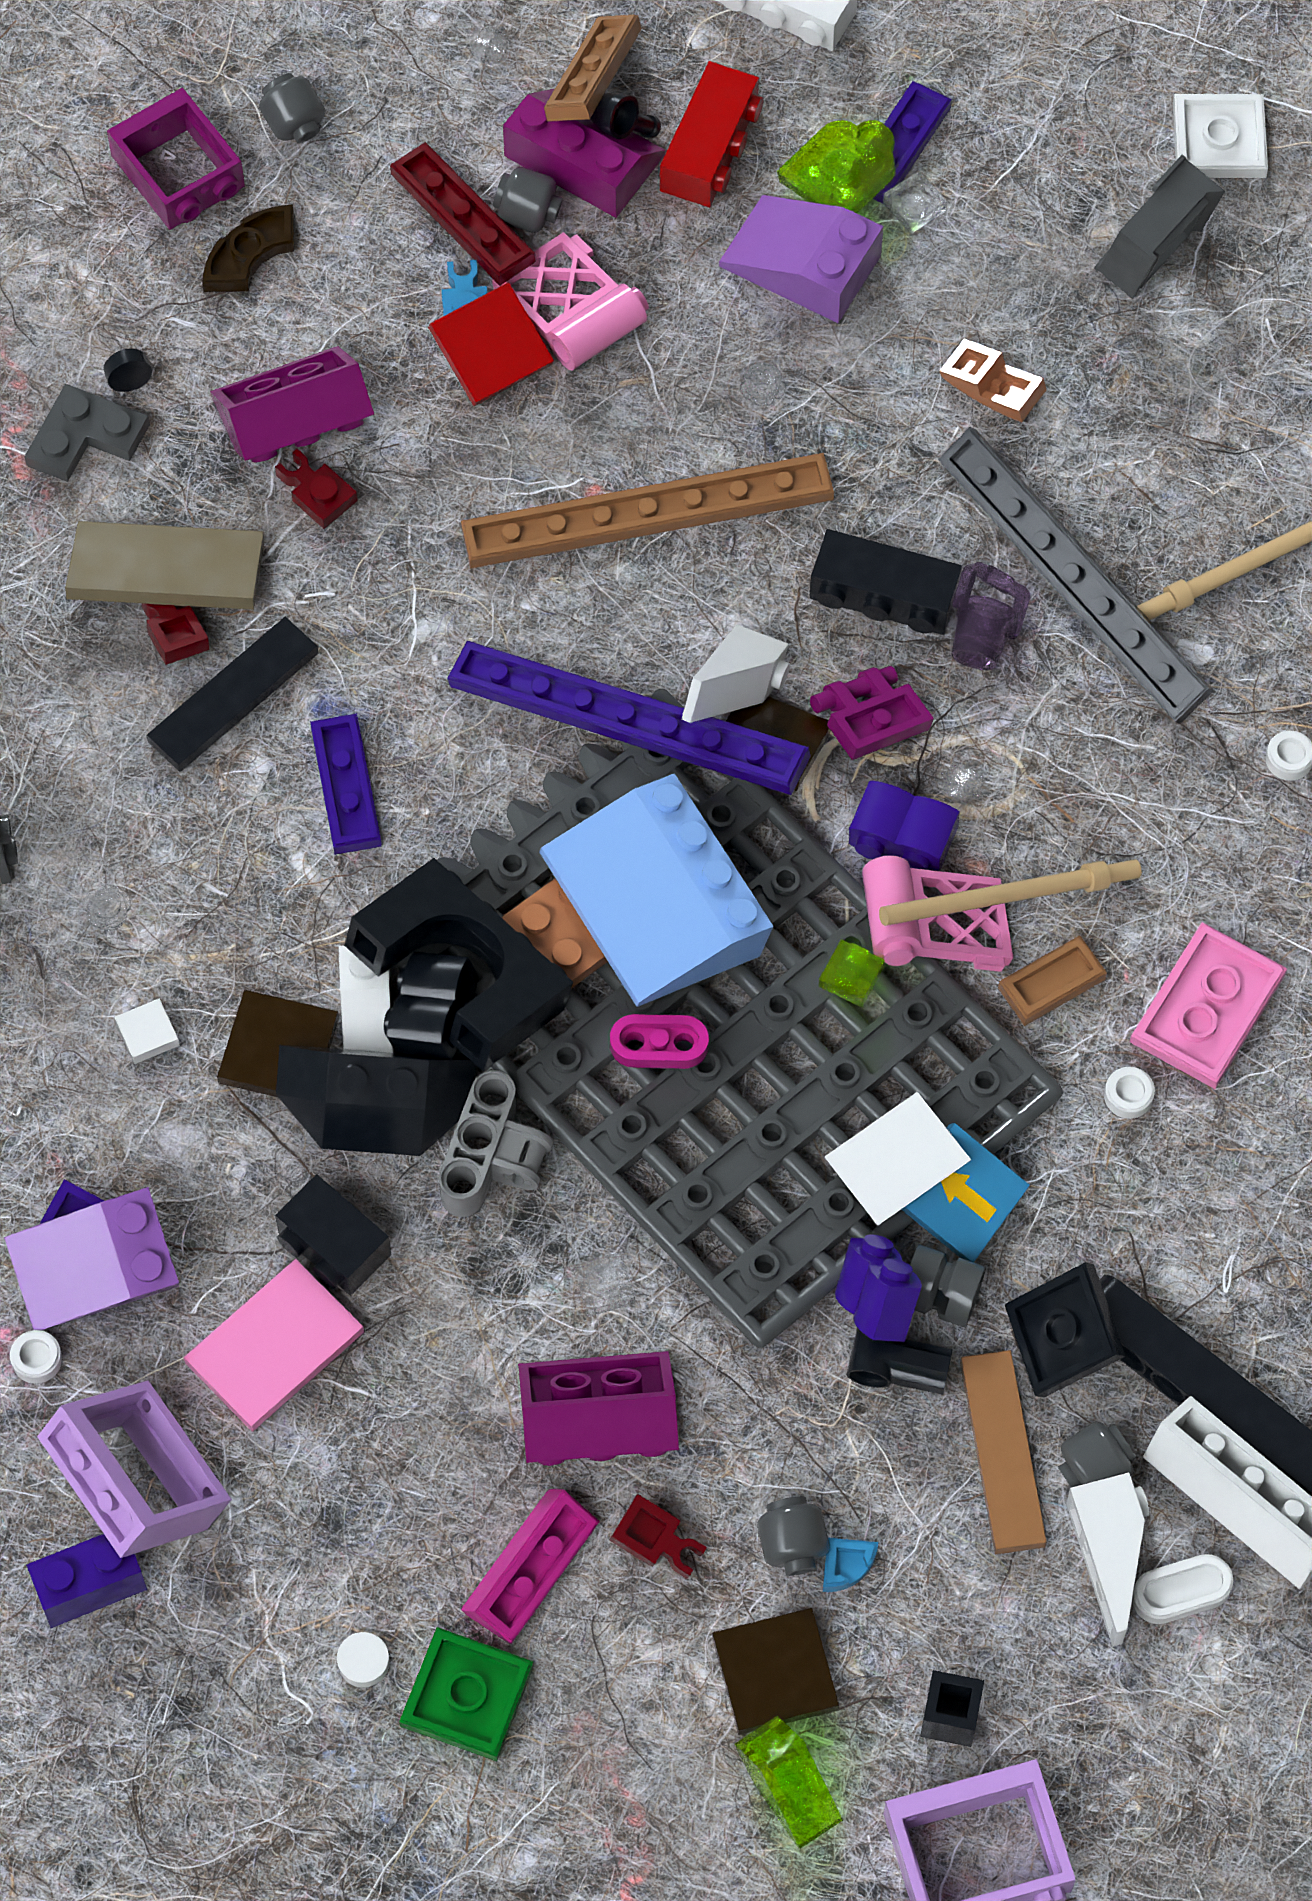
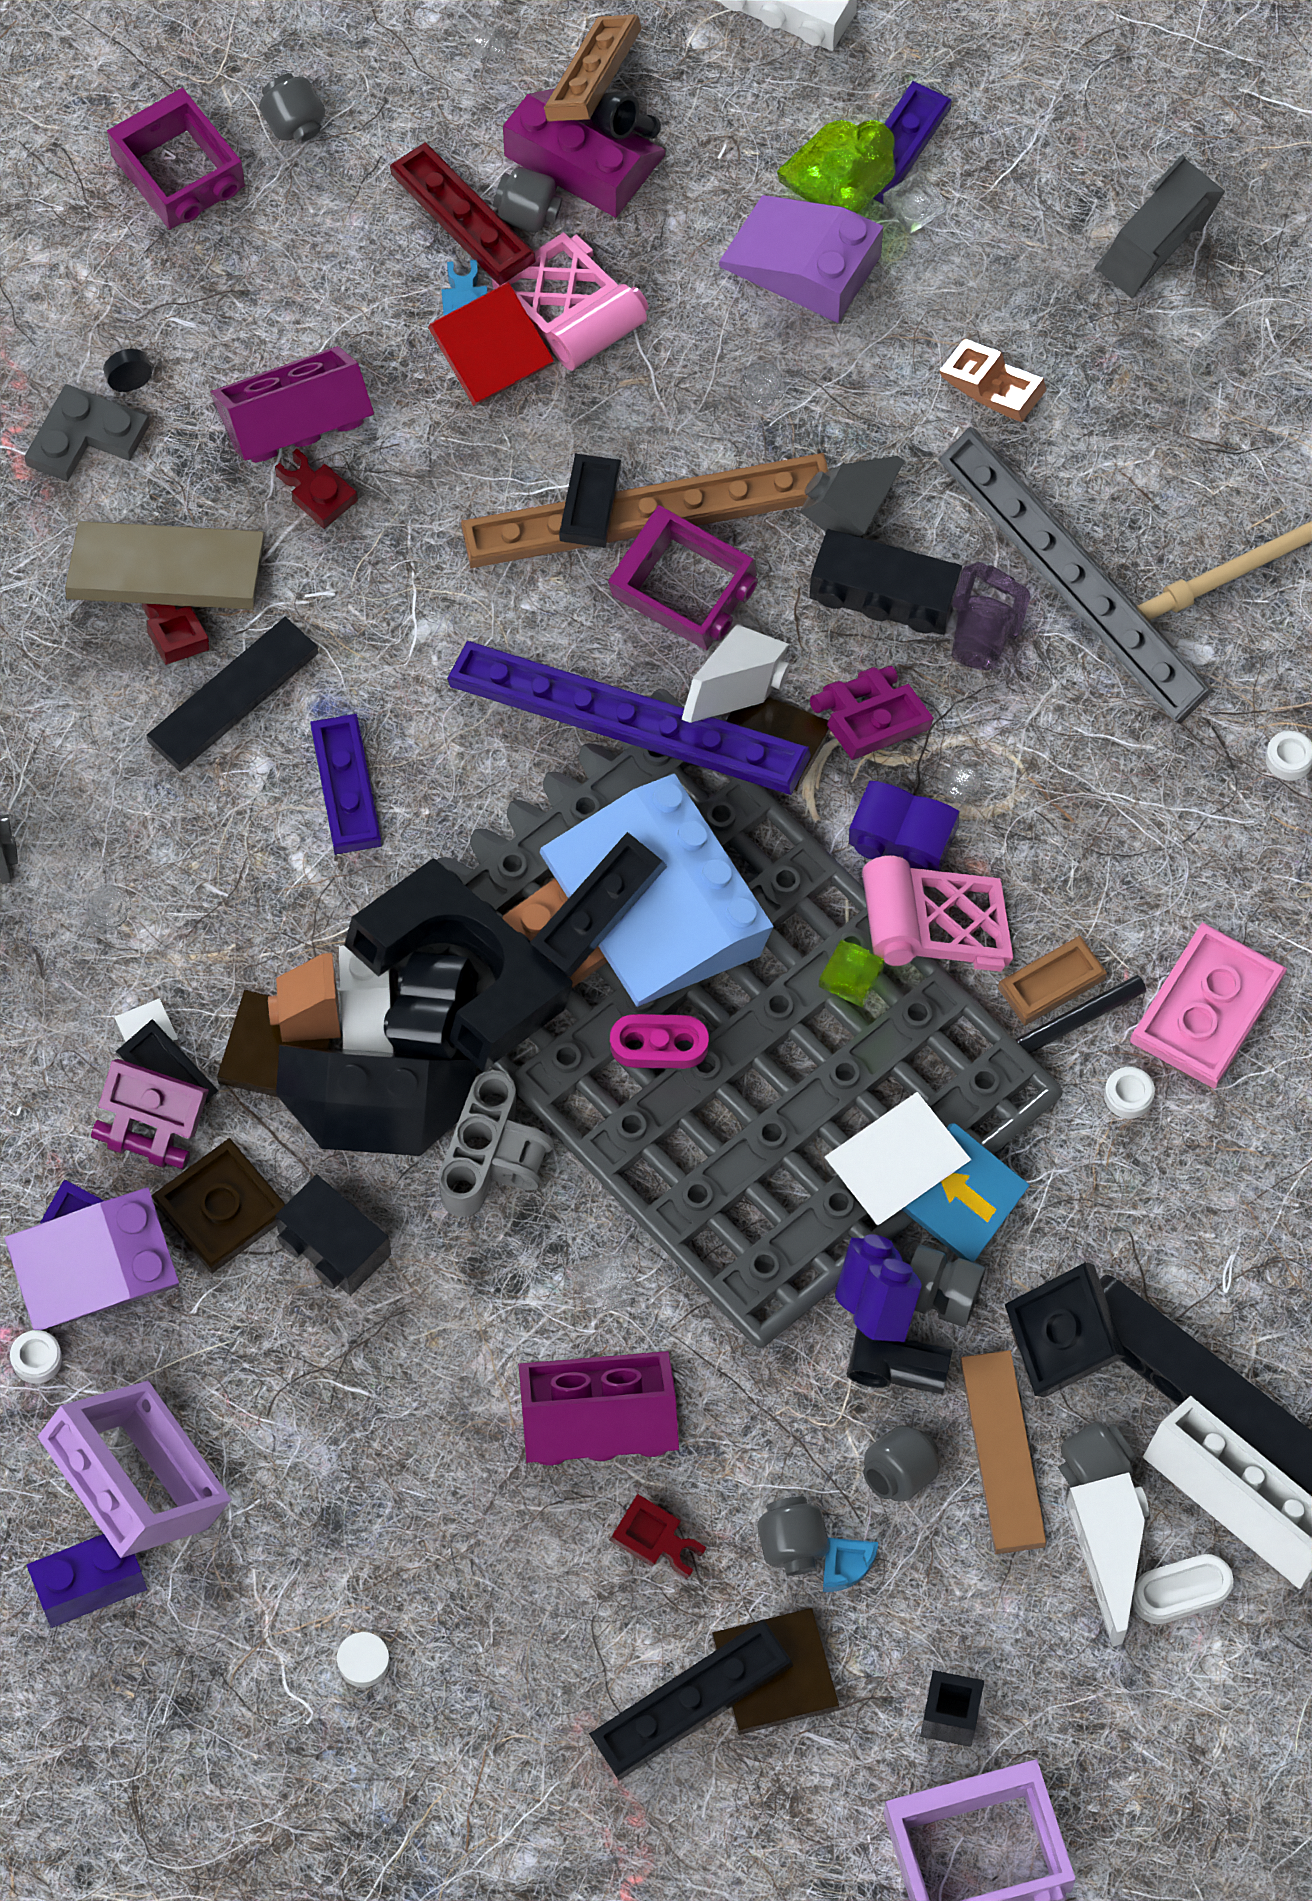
(153, 1100): none -> plate
(157, 1052): none -> black tile
(219, 1205): none -> dark brown tile
(247, 247): dark brown tile -> none
(274, 1345): bright pink tile -> none
(307, 1001): none -> nougat slope
(466, 1694): green tile -> none
(530, 1564): dark pink slope -> none
(590, 500): none -> black tile
(598, 904): none -> black plate
(646, 551): none -> magenta window
(691, 1699): none -> black tile
(711, 134): red brick -> none
(789, 1780): clear neon green slope -> none
(850, 494): none -> dark grey slope
(901, 1463): none -> dark grey head
(1082, 1014): none -> black bar
(1090, 877): tan bar -> none
(1222, 134): white tile -> none

